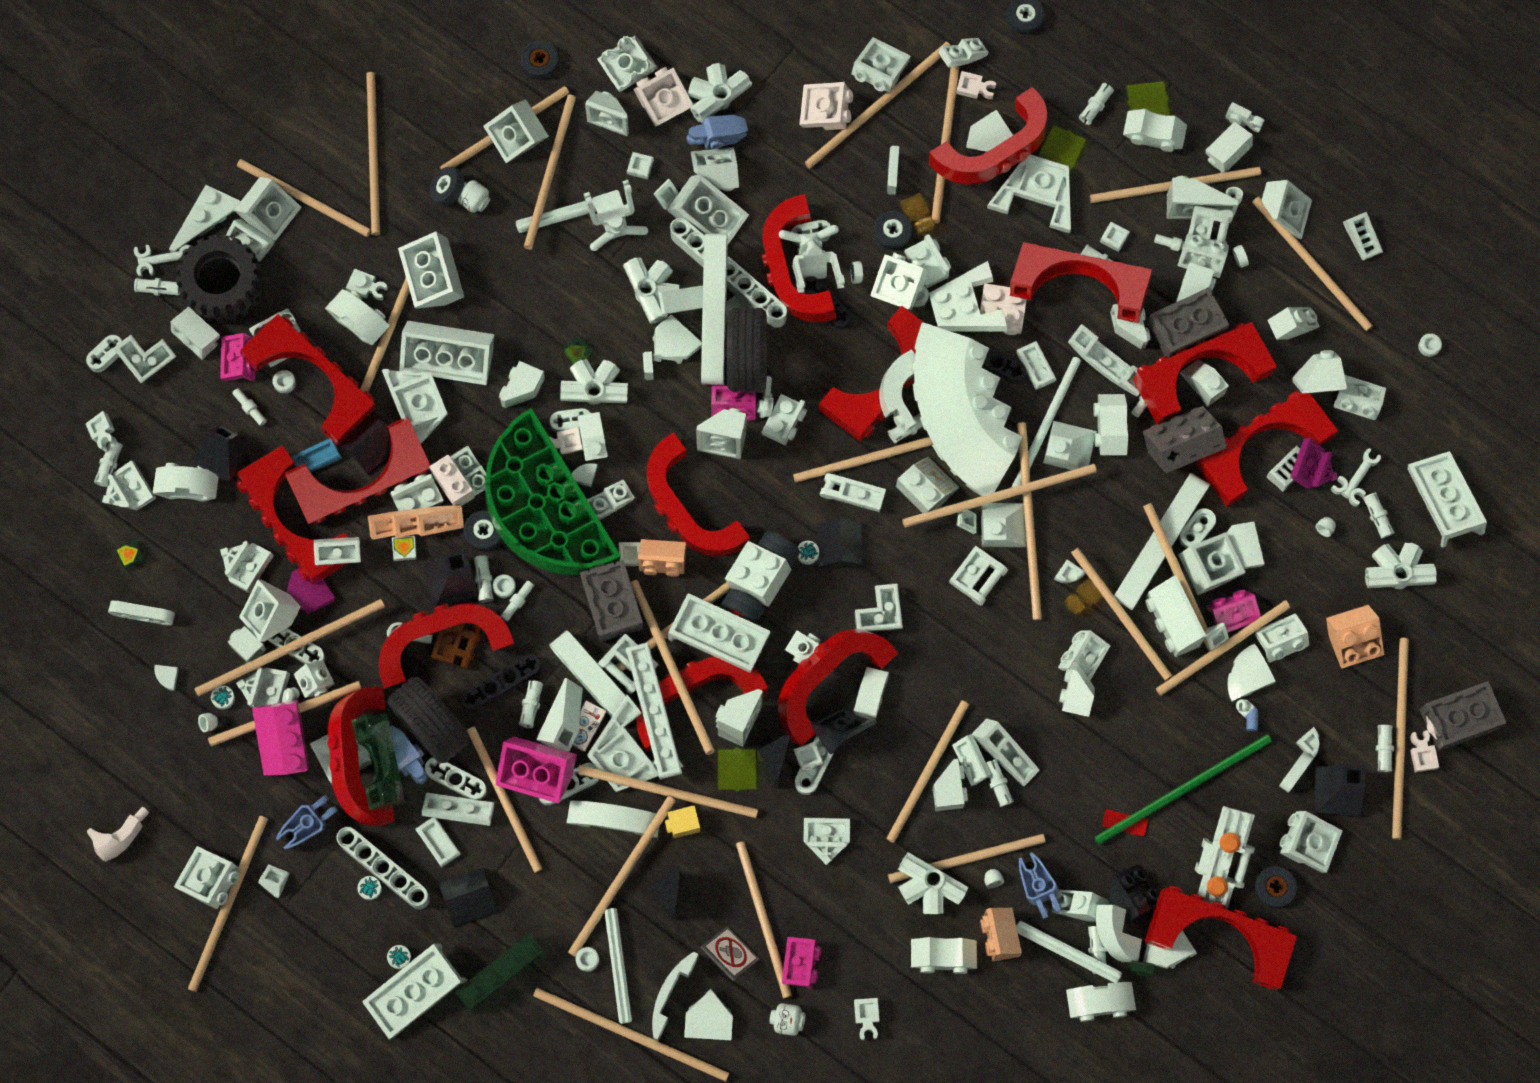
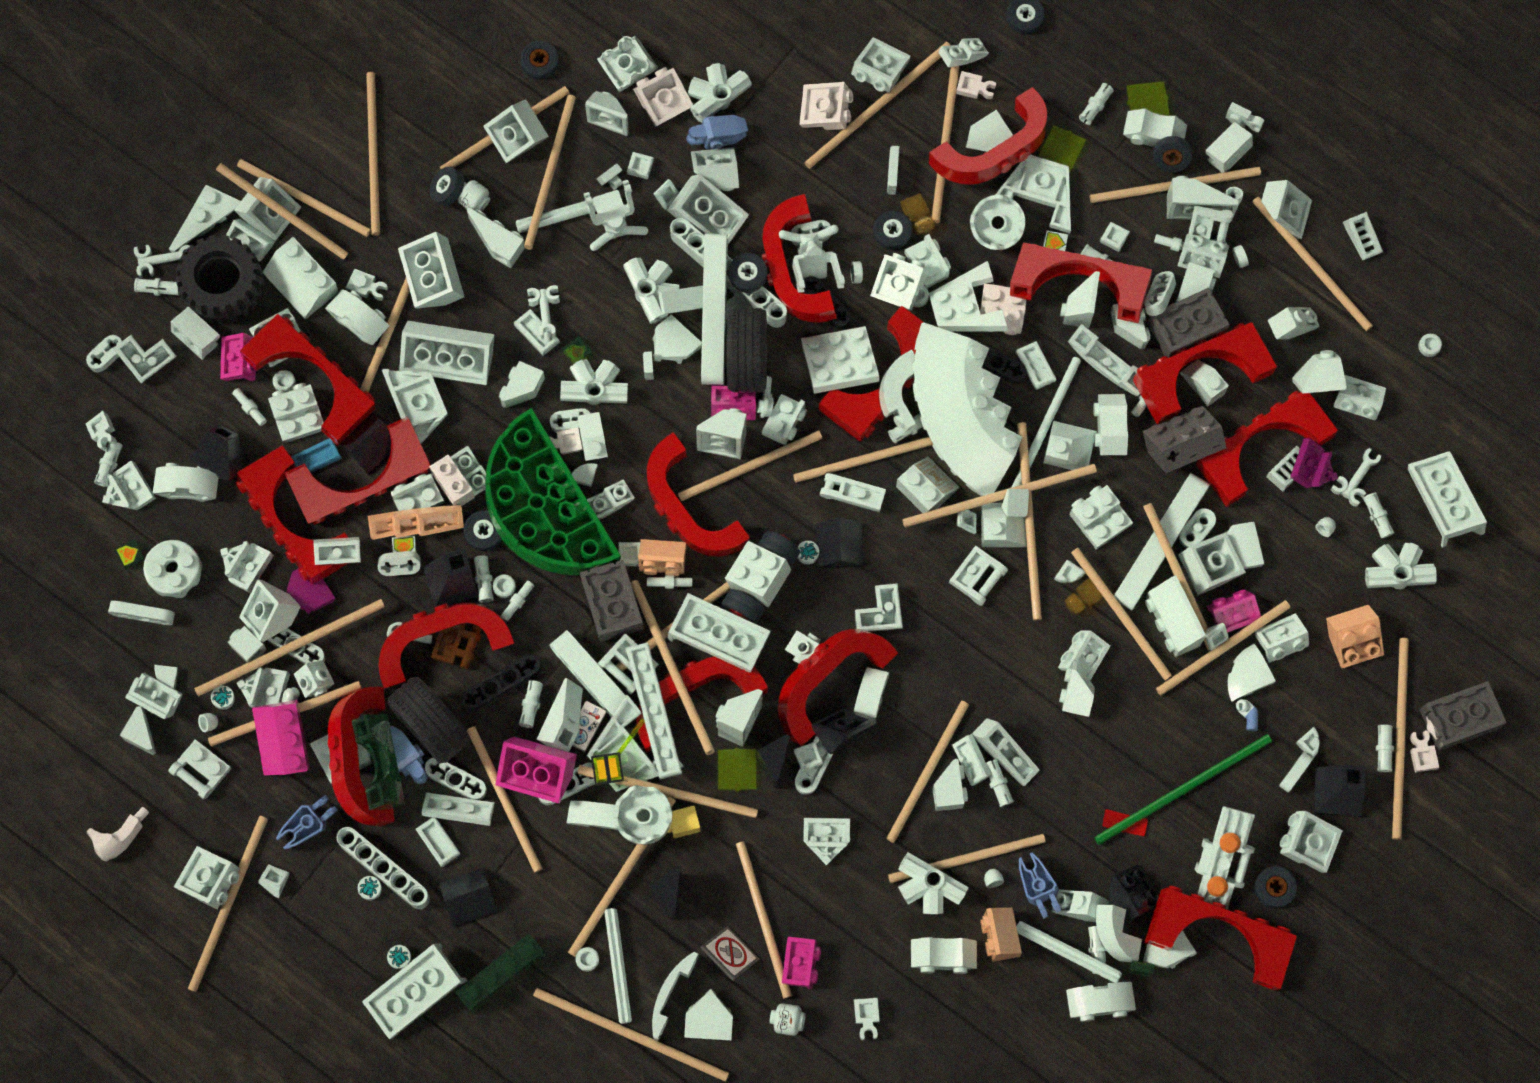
(138, 731): none -> light aqua slope
(154, 696): none -> light aqua hinge
(178, 582): none -> light aqua plate
(205, 763): none -> light aqua plate
(281, 211): none -> tan piece
(296, 412): none -> light aqua plate
(300, 278): none -> light aqua slope
(399, 563): none -> light aqua beam
(500, 242): none -> light aqua slope
(529, 326): none -> light aqua tile
(543, 297): none -> light aqua bar
(608, 767): none -> piece
(611, 177): none -> light aqua tile
(627, 810): none -> light aqua plate
(669, 582): none -> light aqua bar
(749, 466): none -> tan piece
(756, 266): none -> black bush
(840, 359): none -> light aqua plate
(982, 222): none -> light aqua plate
(1016, 502): none -> light aqua slope
(1055, 240): none -> tile
(1081, 303): none -> light aqua slope
(1100, 516): none -> light aqua plate
(1160, 293): none -> light aqua beam
(1175, 163): none -> black bush

